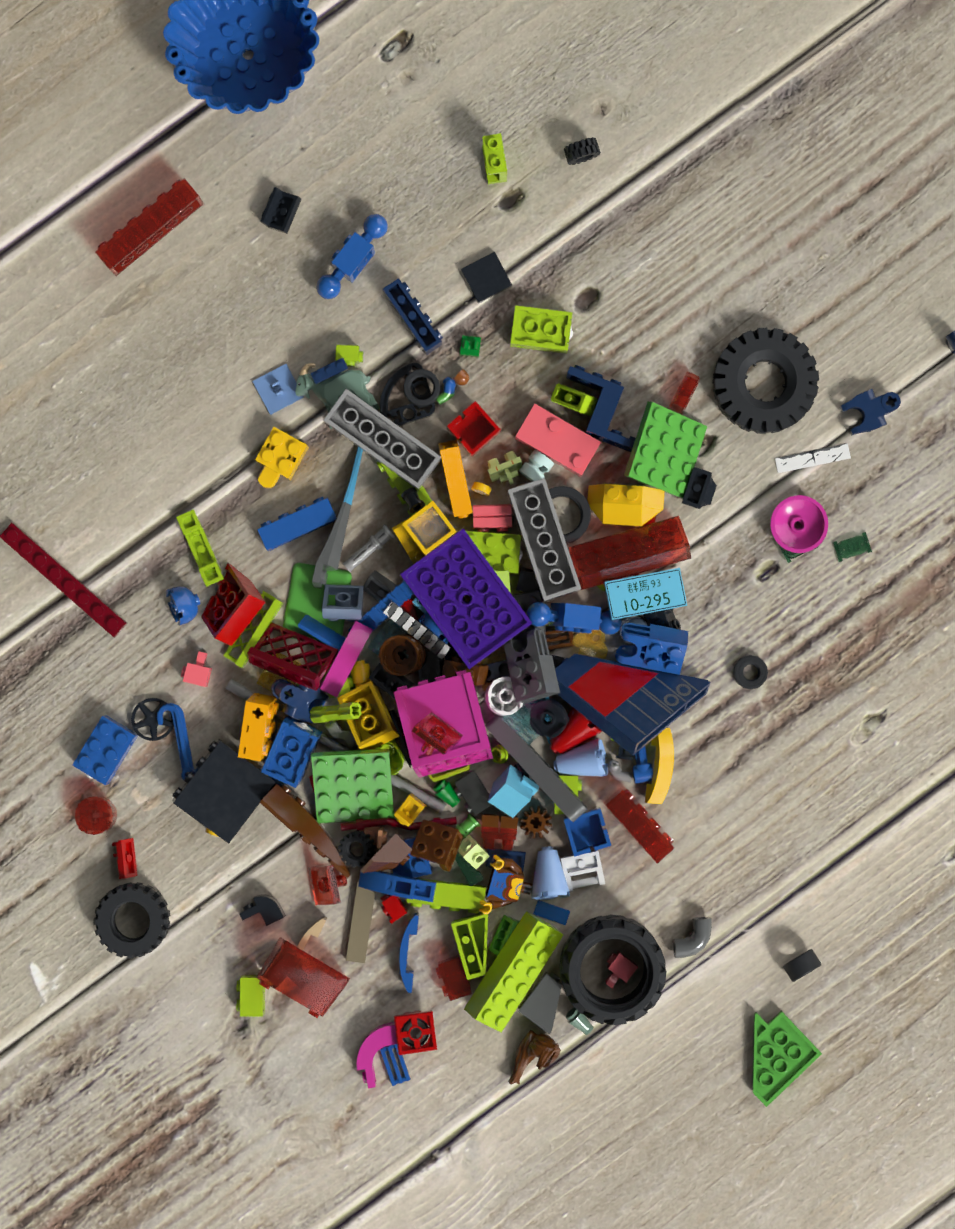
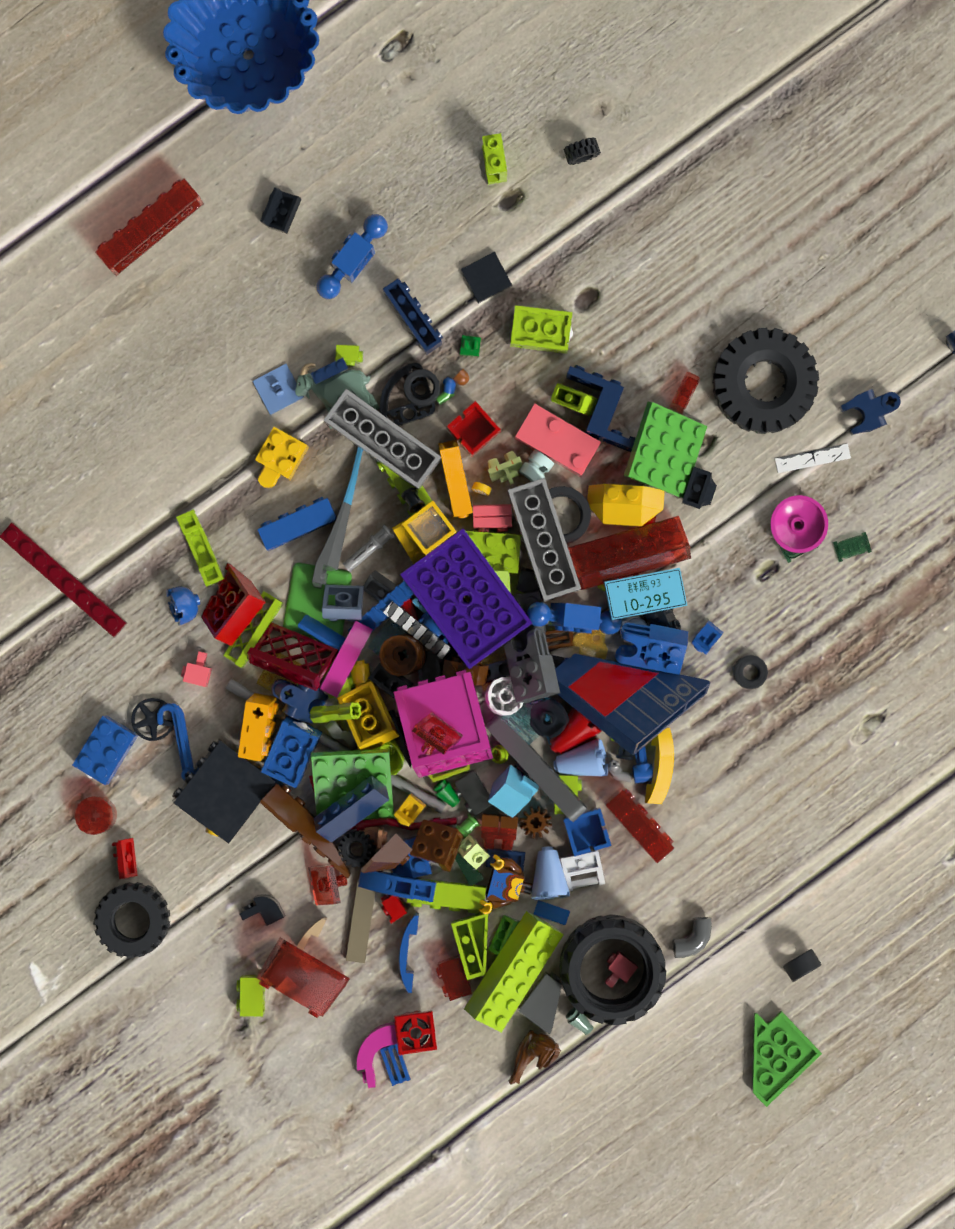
(351, 809): none -> dark blue brick
(706, 637): none -> blue bracket

